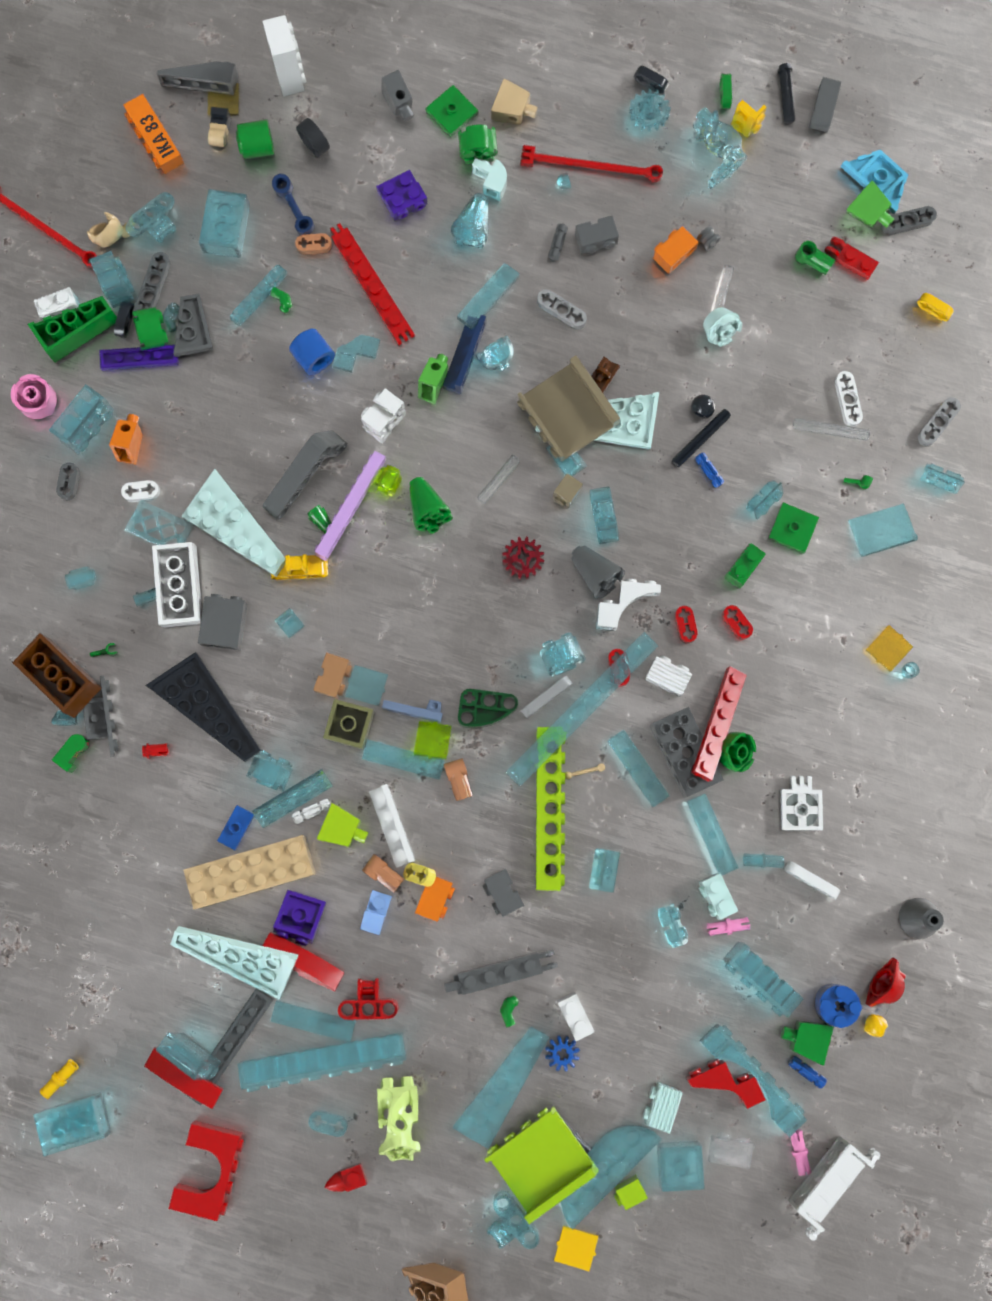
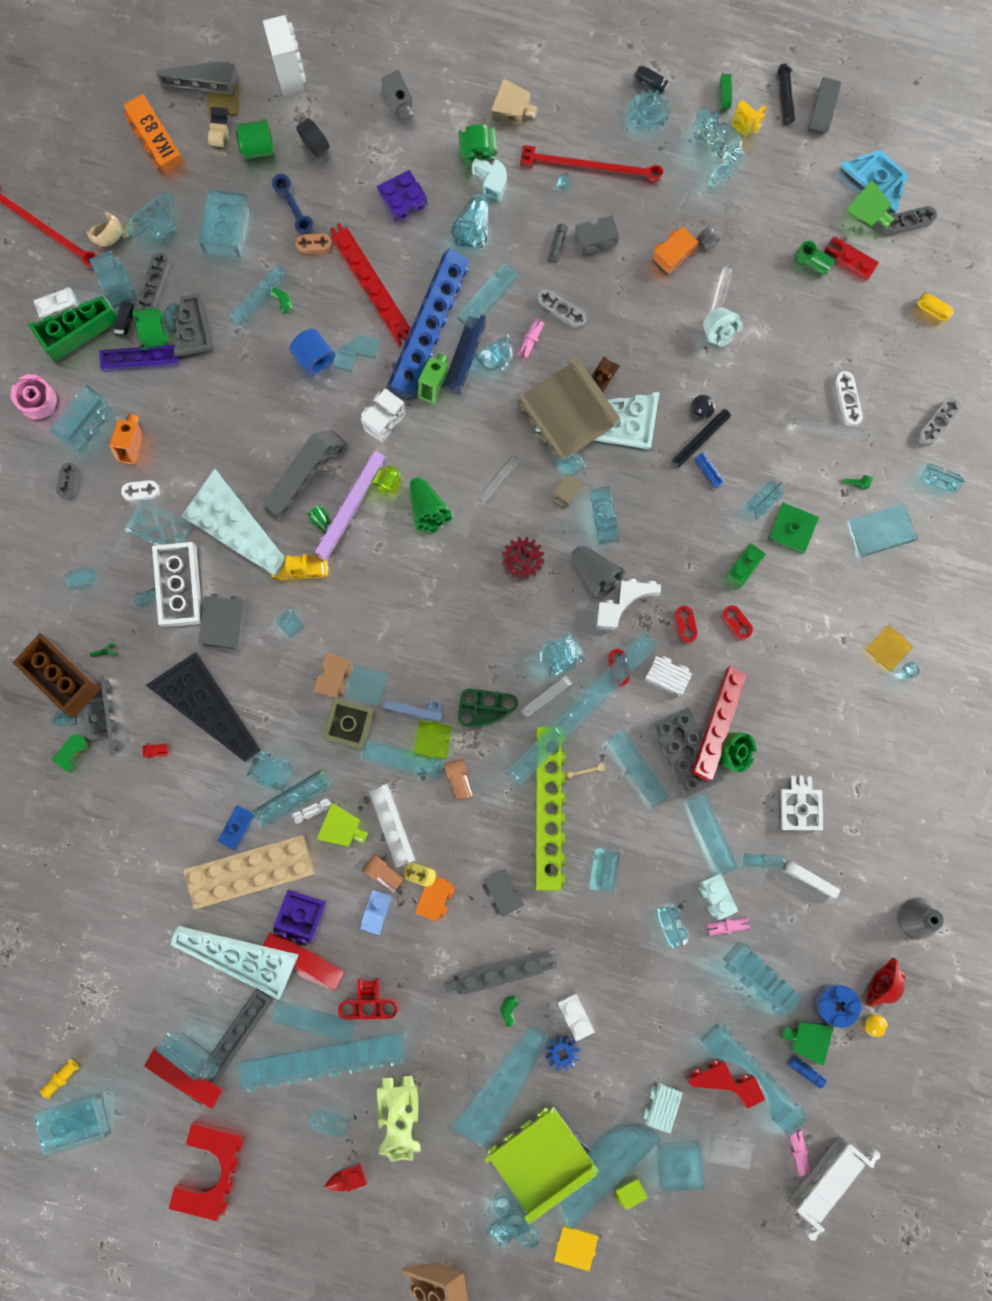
(452, 110): green plate -> none
(457, 264): none -> blue brick
(530, 338): none -> bright pink pin

